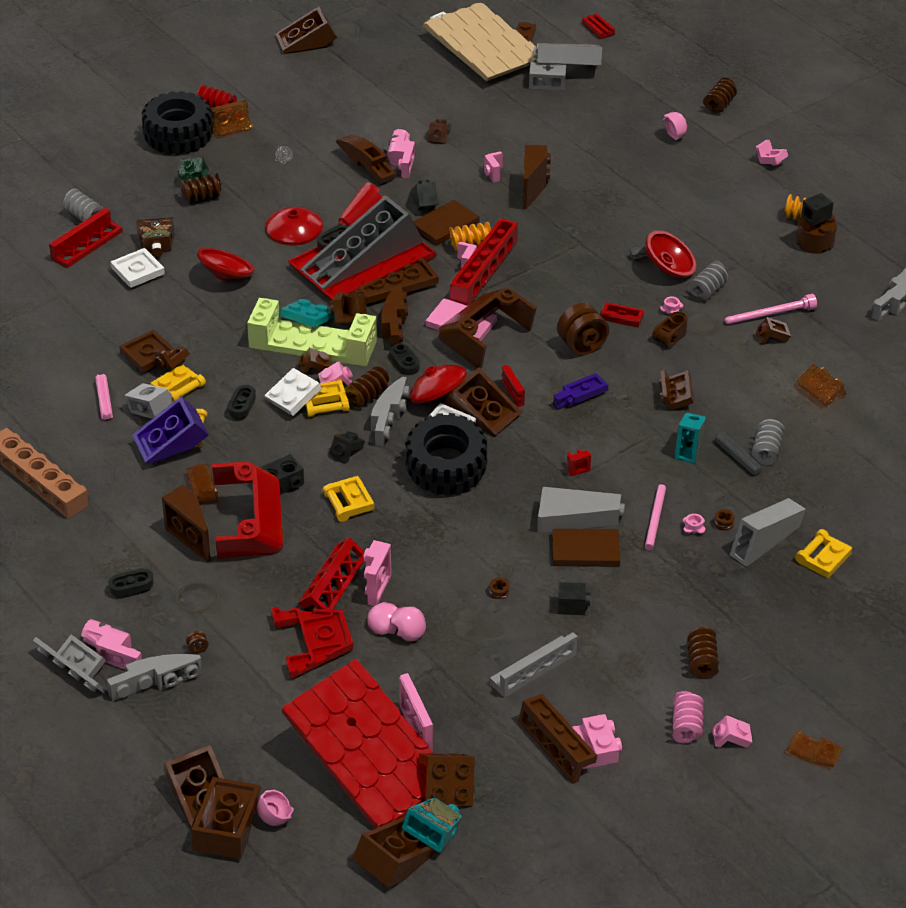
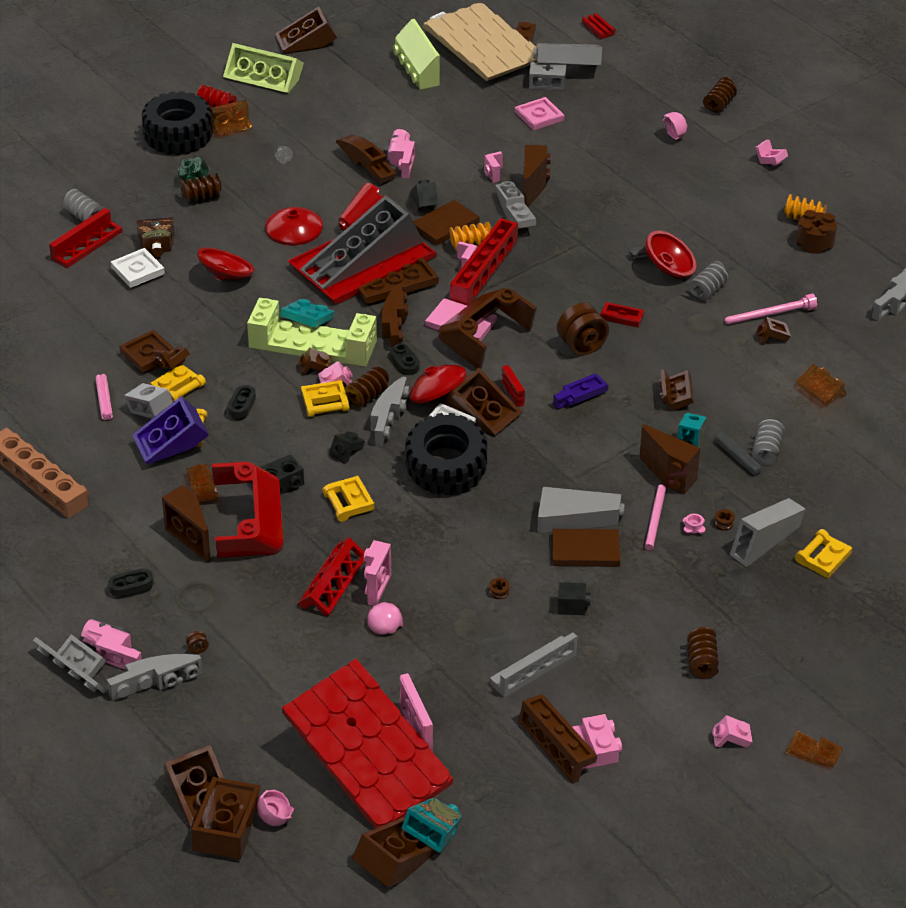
(262, 68): none -> yellowish green slope
(293, 391): white plate -> none
(323, 633): red wing -> none
(328, 236): pearl dark grey plate -> none
(337, 308): reddish brown bracket -> none
(354, 302): reddish brown piece -> none
(410, 623): bright pink hair -> none
(418, 56): none -> yellowish green slope
(438, 131): reddish brown bracket -> none
(449, 777): reddish brown bracket -> none
(514, 204): none -> light grey slope
(539, 113): none -> bright pink tile
(579, 462): red tile -> none
(669, 459): none -> reddish brown slope
(671, 305): bright pink plate -> none
(671, 329): reddish brown piece -> none
(687, 717): bright pink piece -> none
(817, 209): pearl dark grey brick -> none

